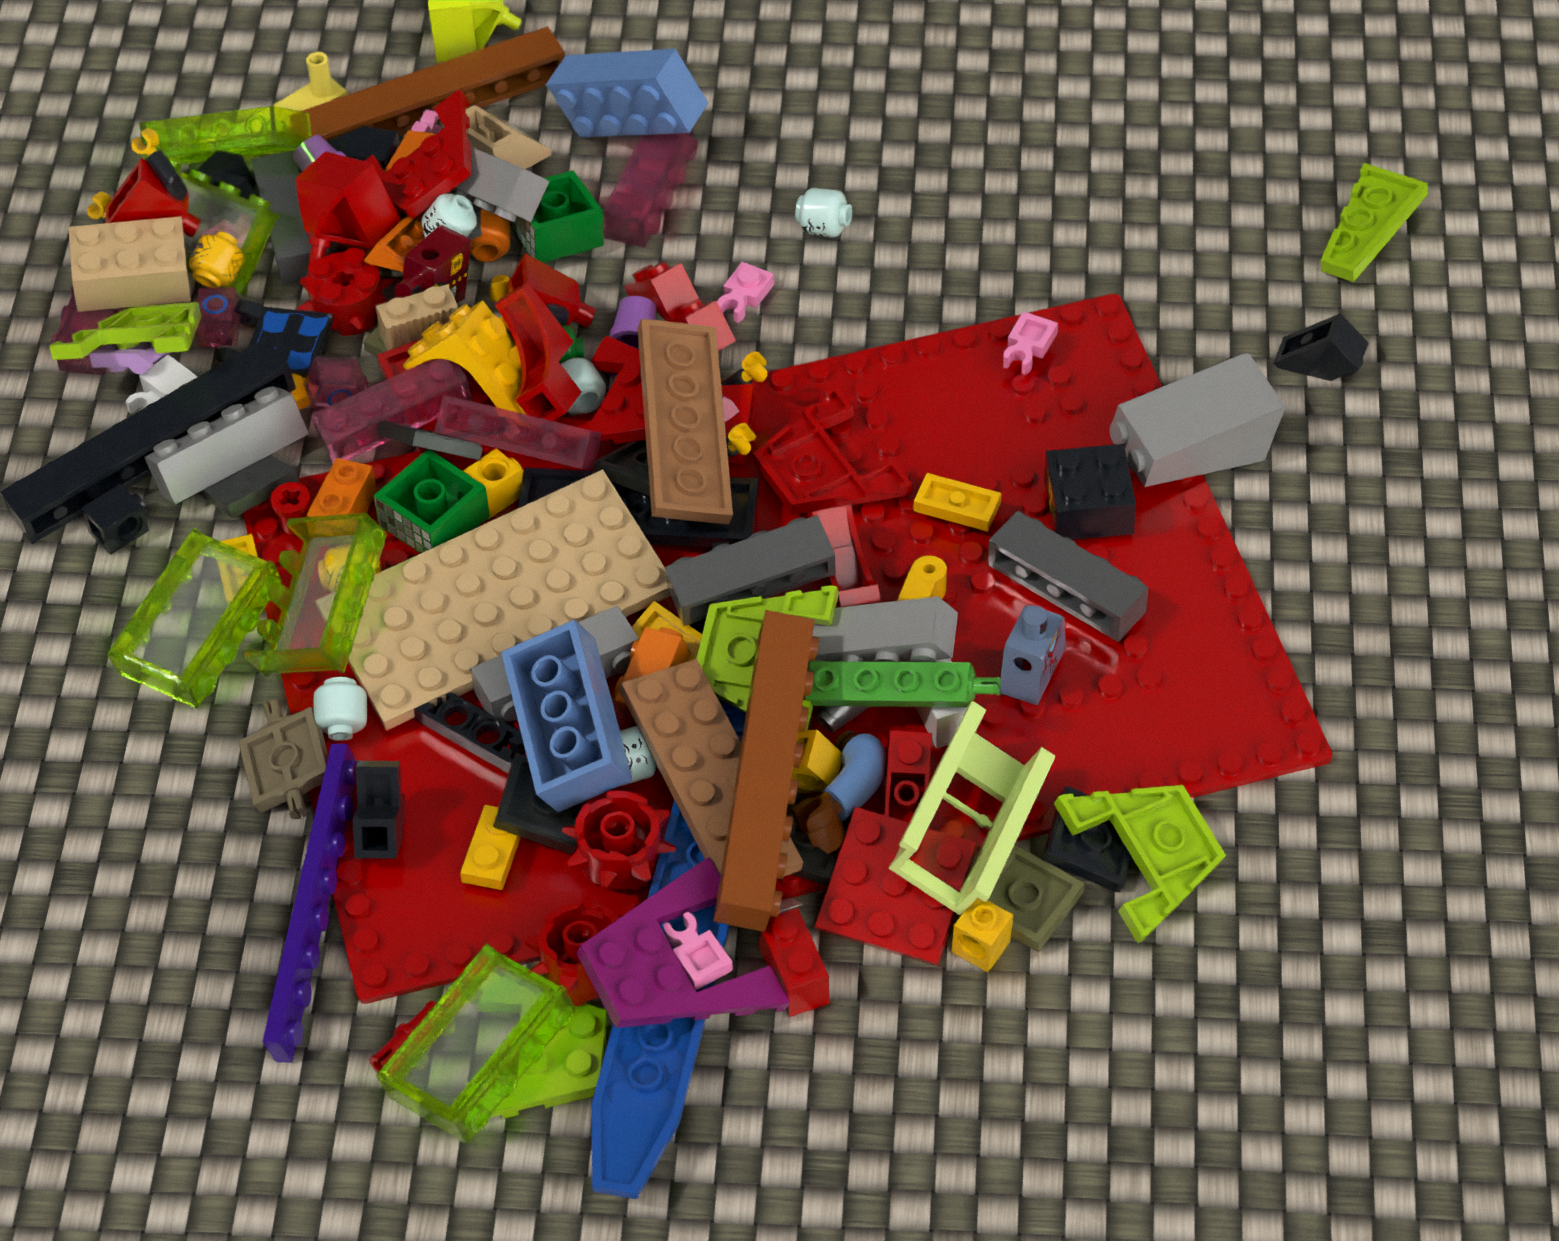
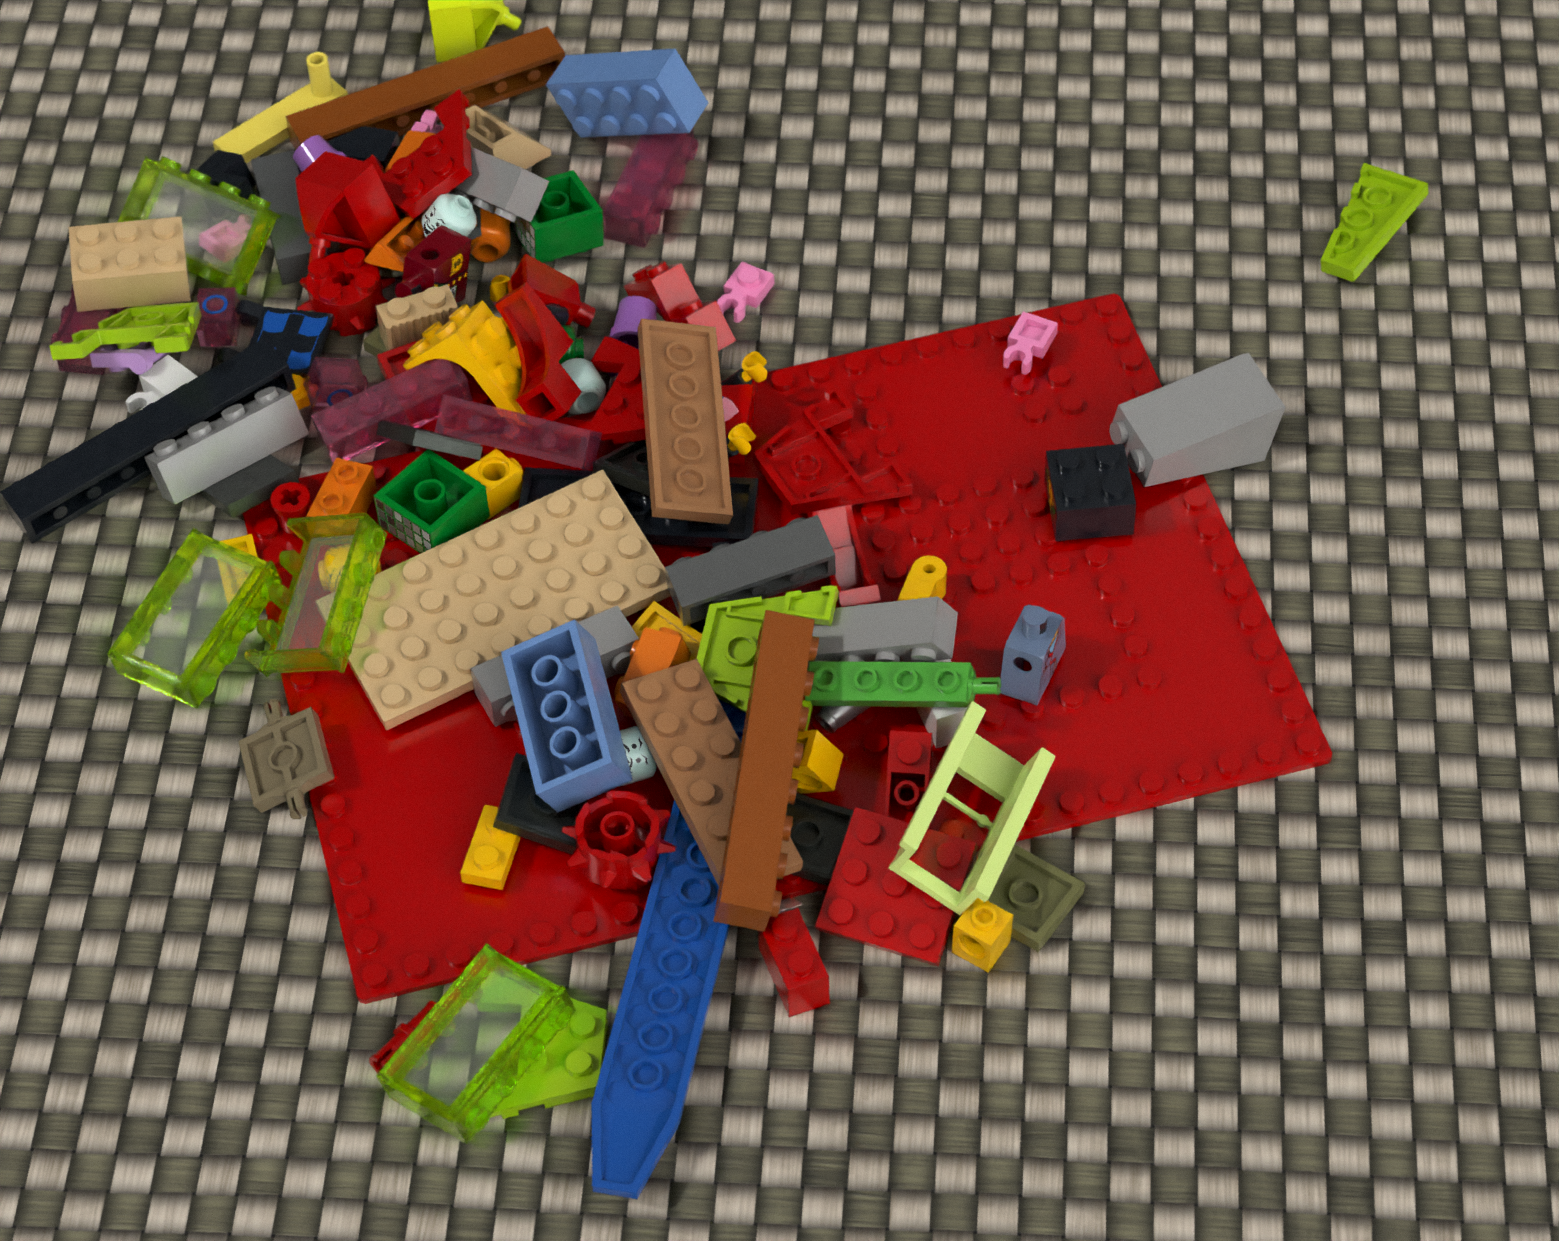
(116, 518): black brick -> none
(148, 192): red torso -> none
(216, 260): yellow head -> none
(238, 131): clear neon green window -> none
(310, 909): dark purple plate -> none
(340, 708): light aqua head -> none
(380, 810): black brick -> none
(467, 733): black beam -> none
(559, 942): red brick -> none
(642, 976): magenta wing -> none
(698, 954): bright pink plate -> none
(823, 212): light aqua head -> none
(862, 774): piece -> none
(957, 502): yellow plate -> none
(1068, 575): dark grey brick -> none
(1091, 854): black tile -> none
(1163, 838): lime wing -> none
(1323, 349): black slope -> none

